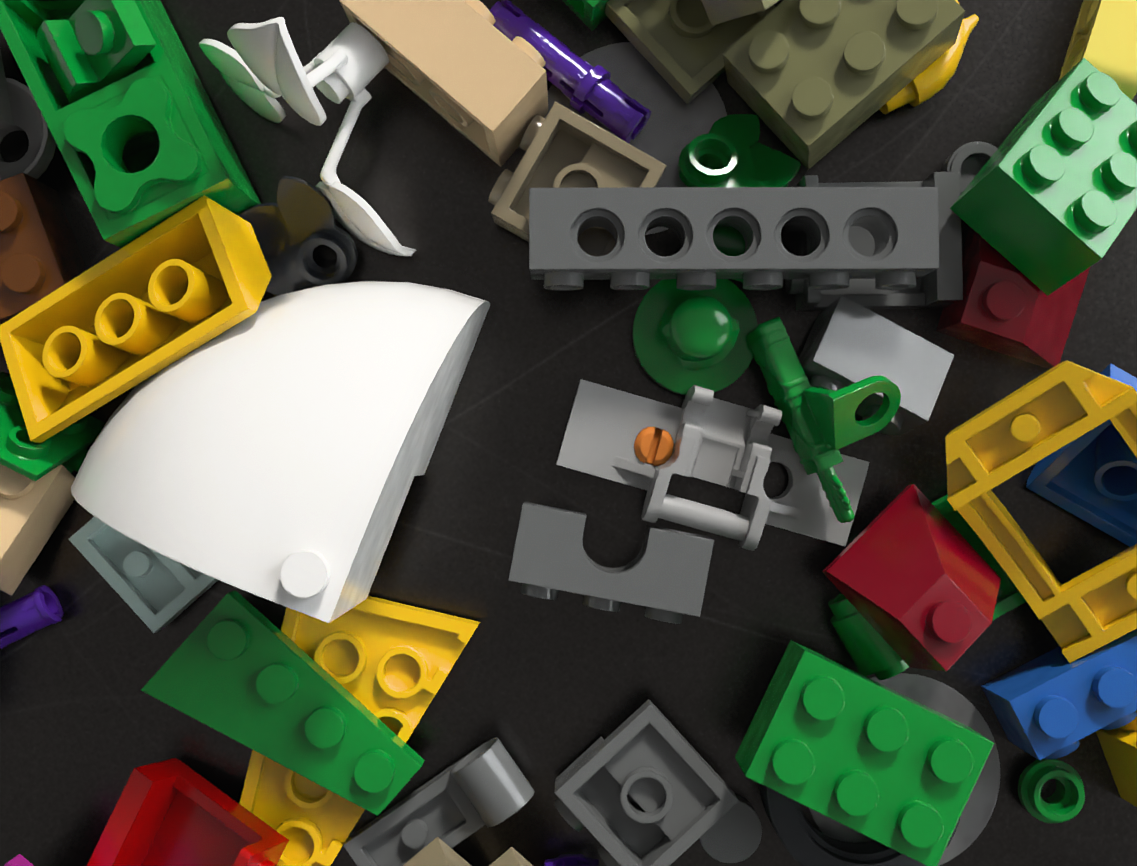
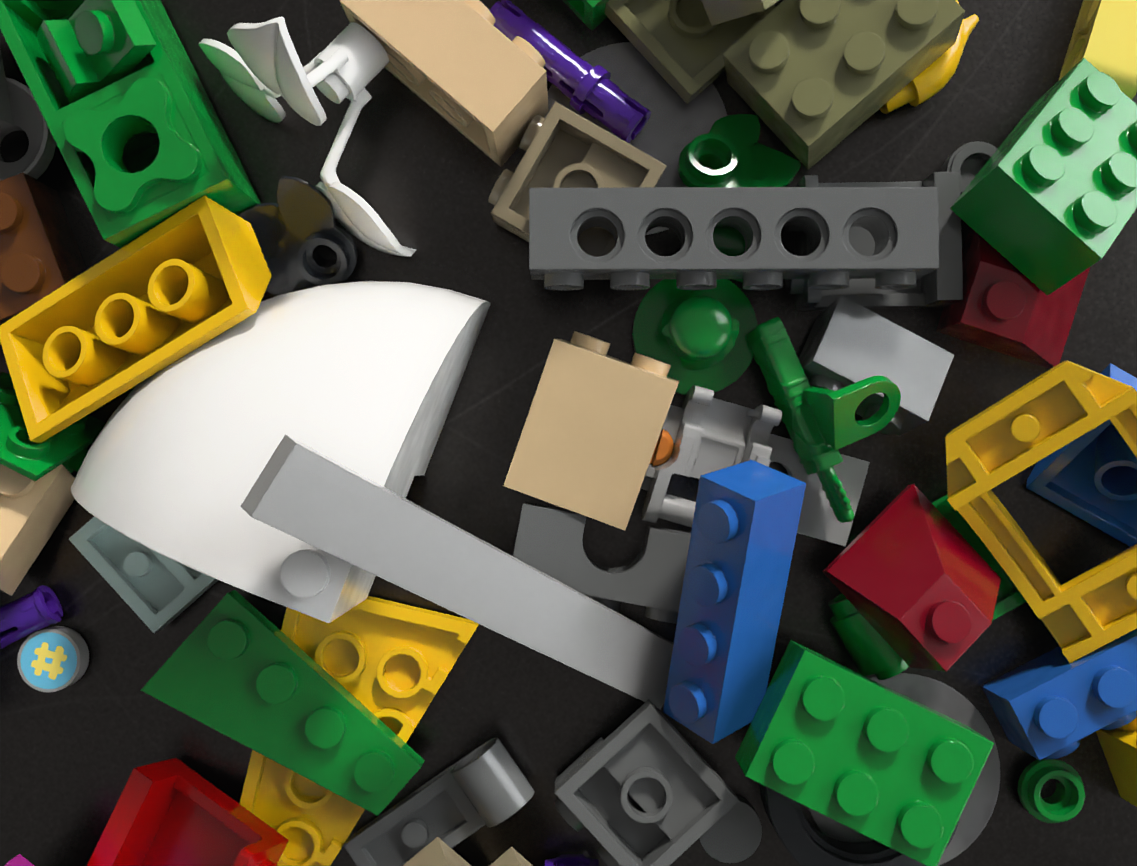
(53, 659): none -> tile
(440, 562): none -> light grey tile
(592, 429): none -> tan panel
(732, 597): none -> blue brick

